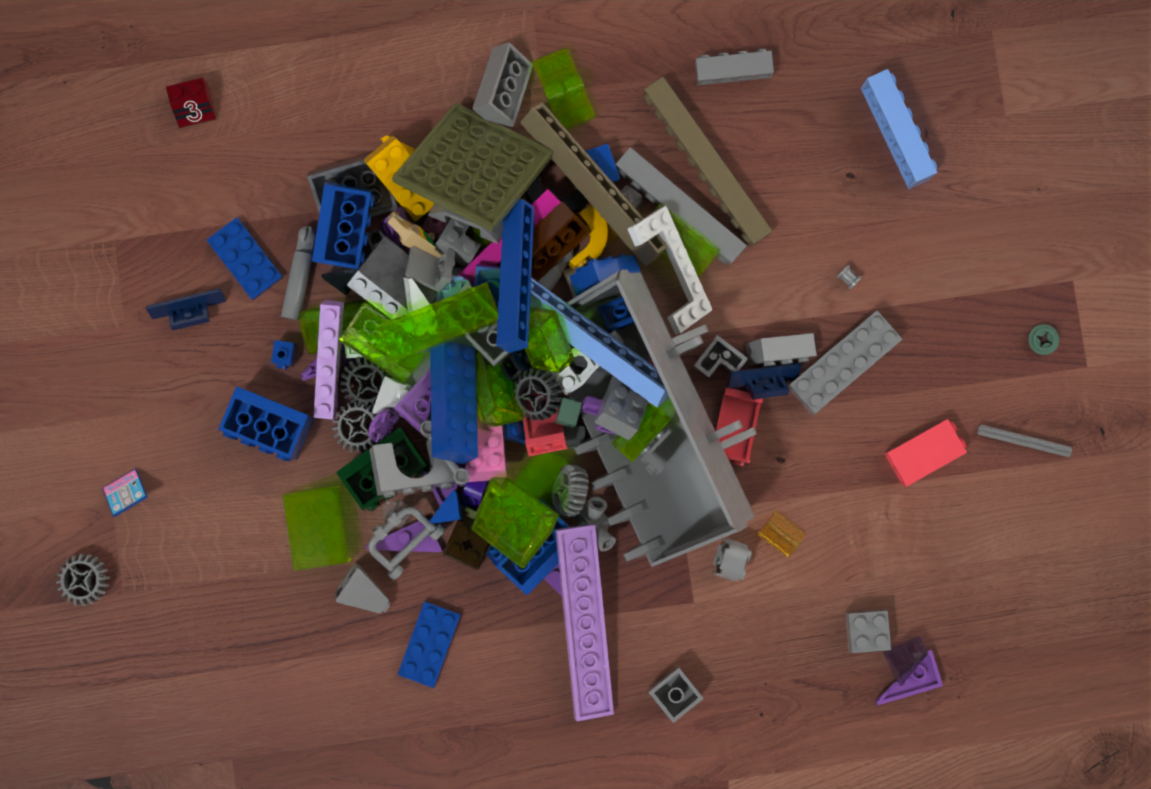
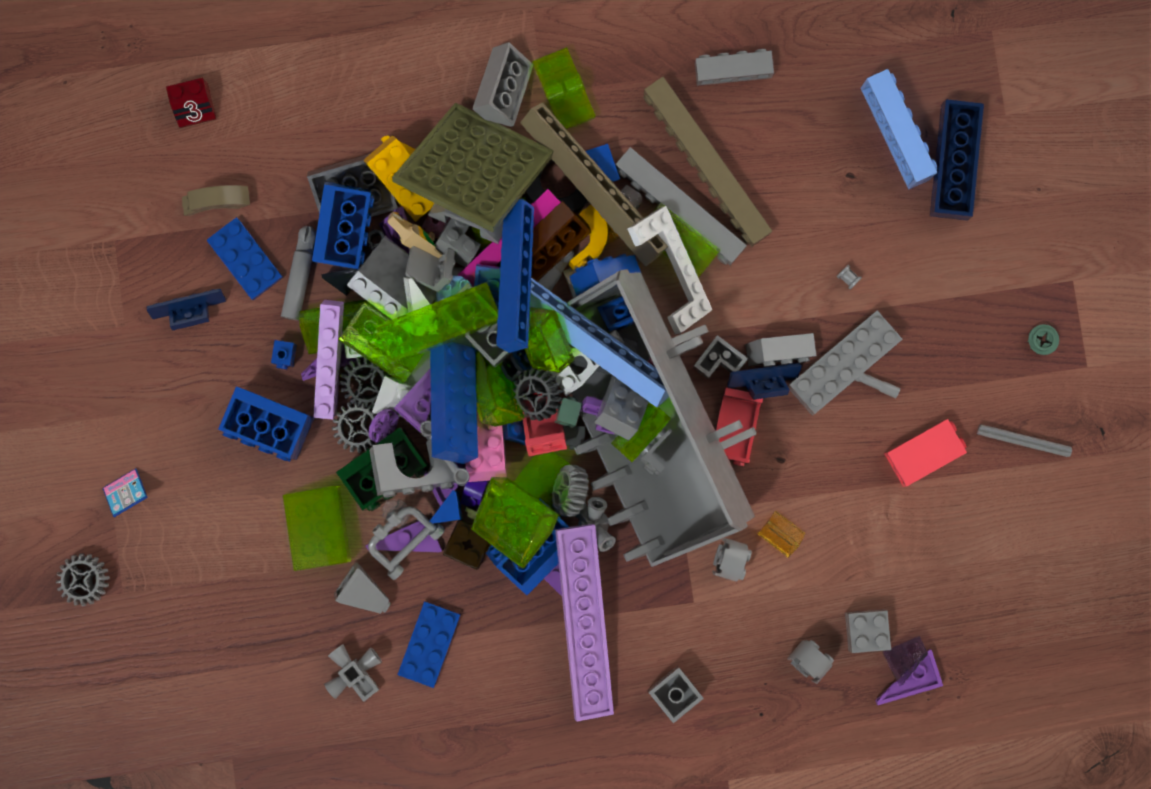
(215, 198): none -> dark tan arch
(353, 673): none -> light grey brick
(810, 660): none -> light grey brick
(882, 386): none -> light grey piece
(957, 160): none -> dark blue brick

